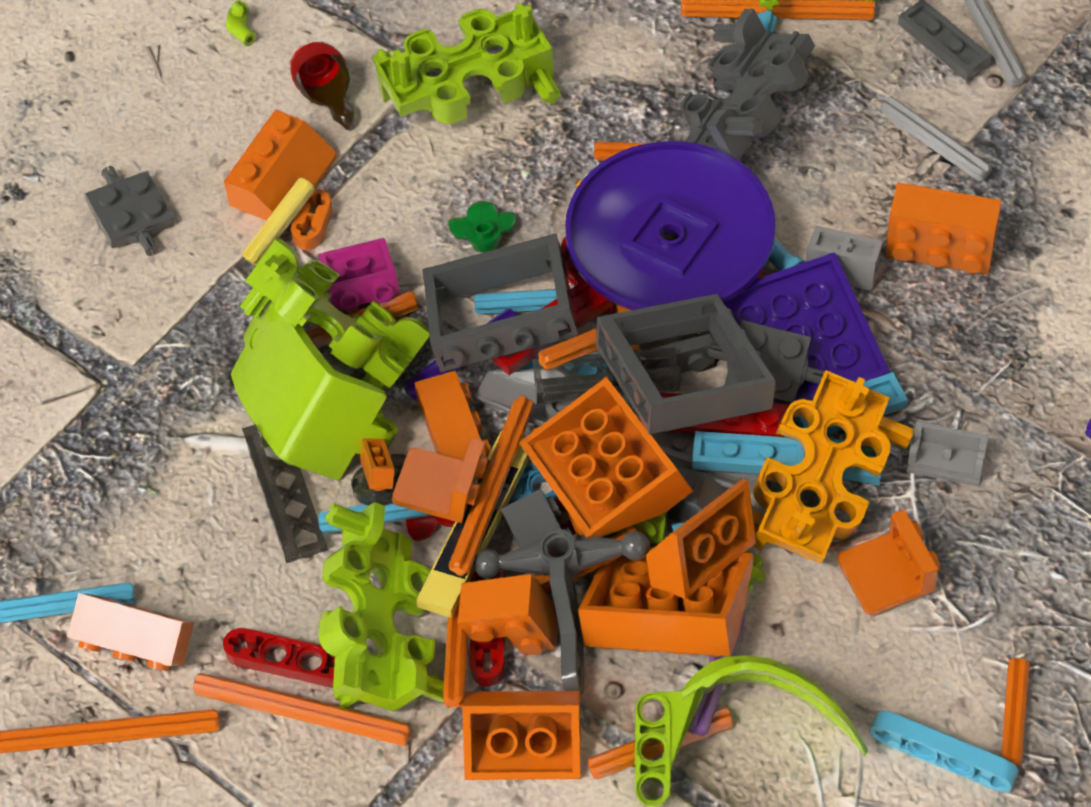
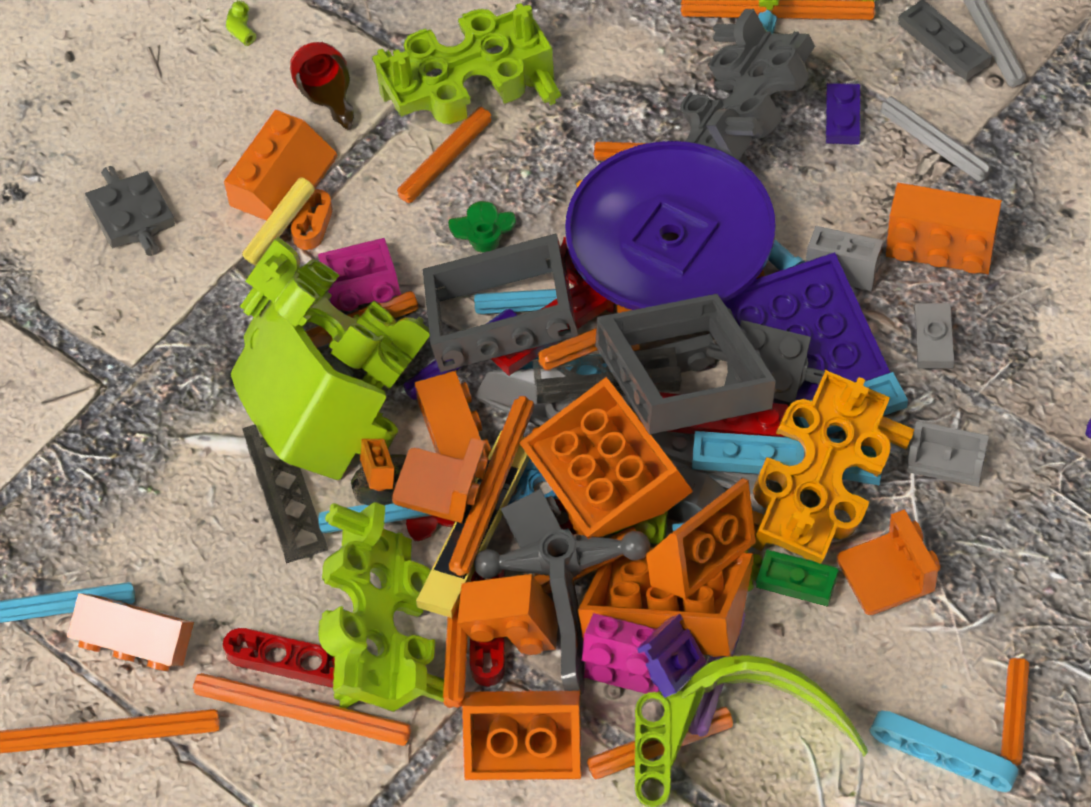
(444, 155): none -> orange axle
(613, 655): none -> dark pink plate
(671, 656): none -> dark purple plate
(797, 577): none -> green plate
(842, 113): none -> dark purple plate
(934, 335): none -> light grey plate

